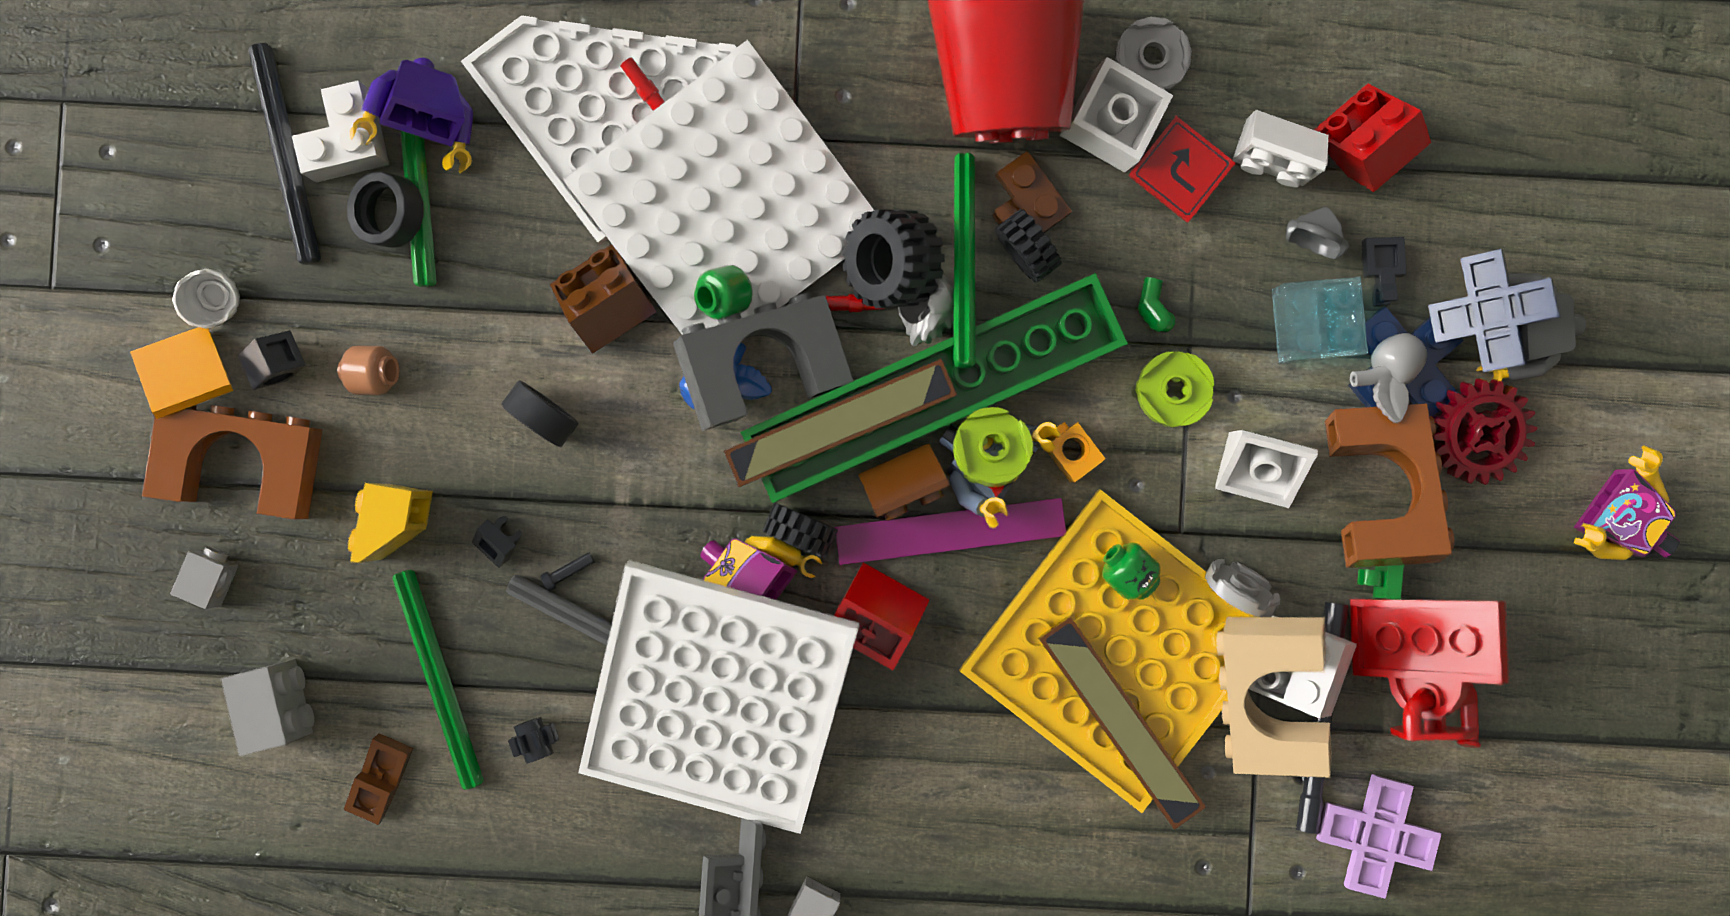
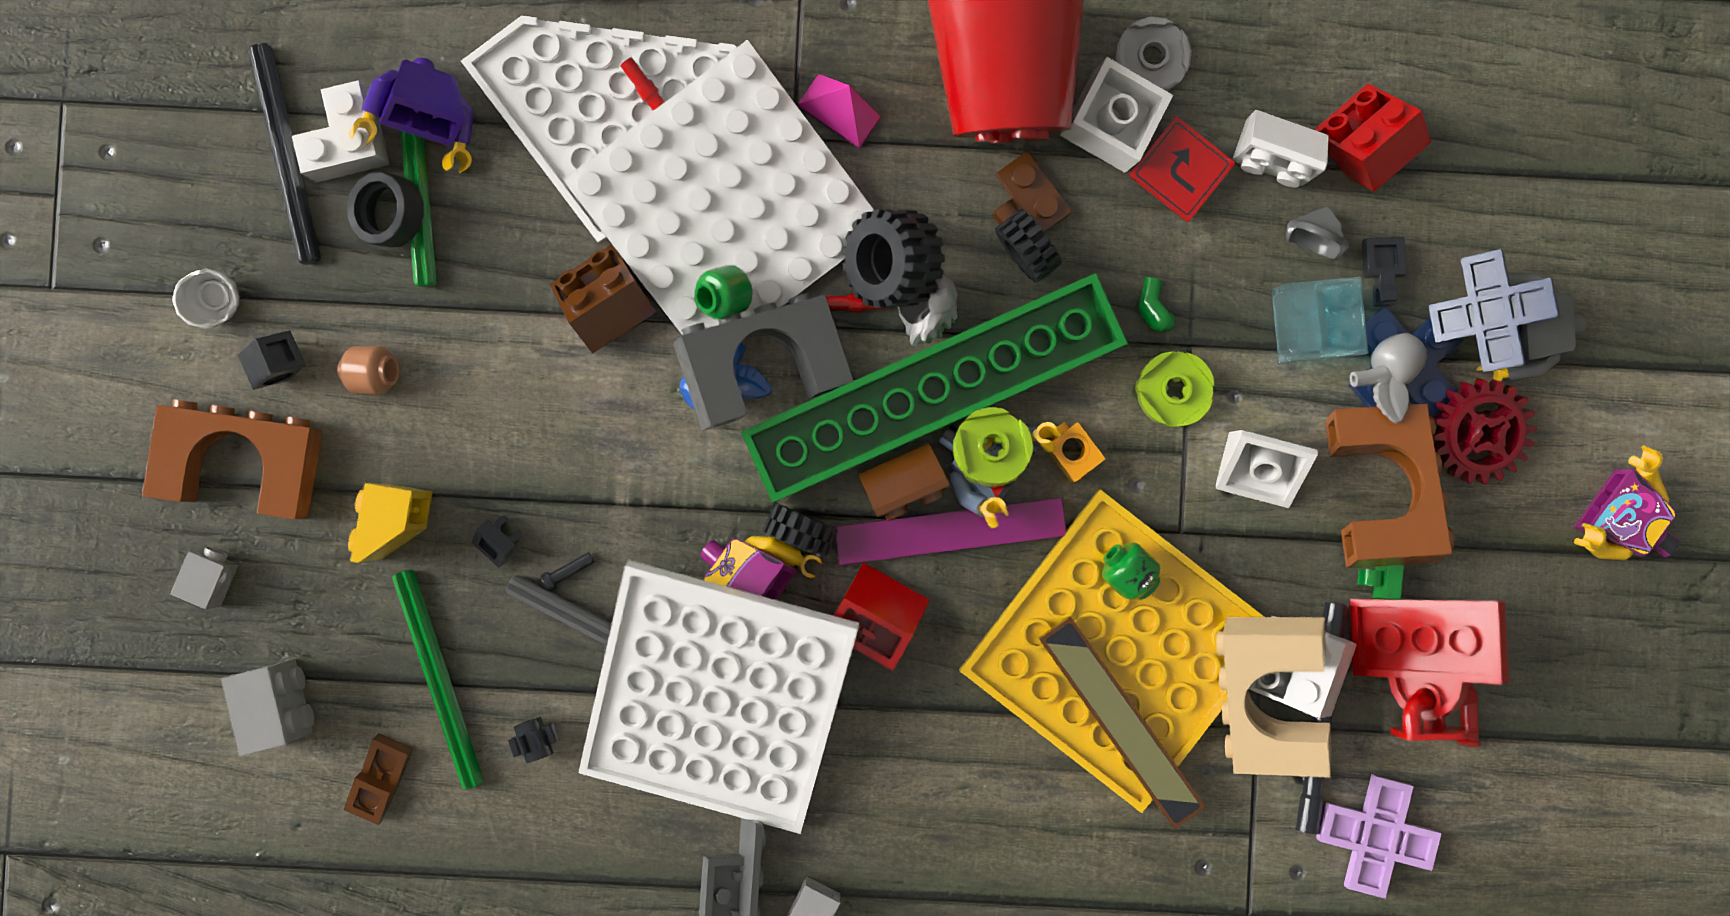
(181, 371): light orange tile -> none
(539, 414): black tyre -> none
(839, 109): none -> dark pink slope
(840, 423): olive tile -> none
(964, 260): green axle -> none
(1242, 588): light grey tile -> none

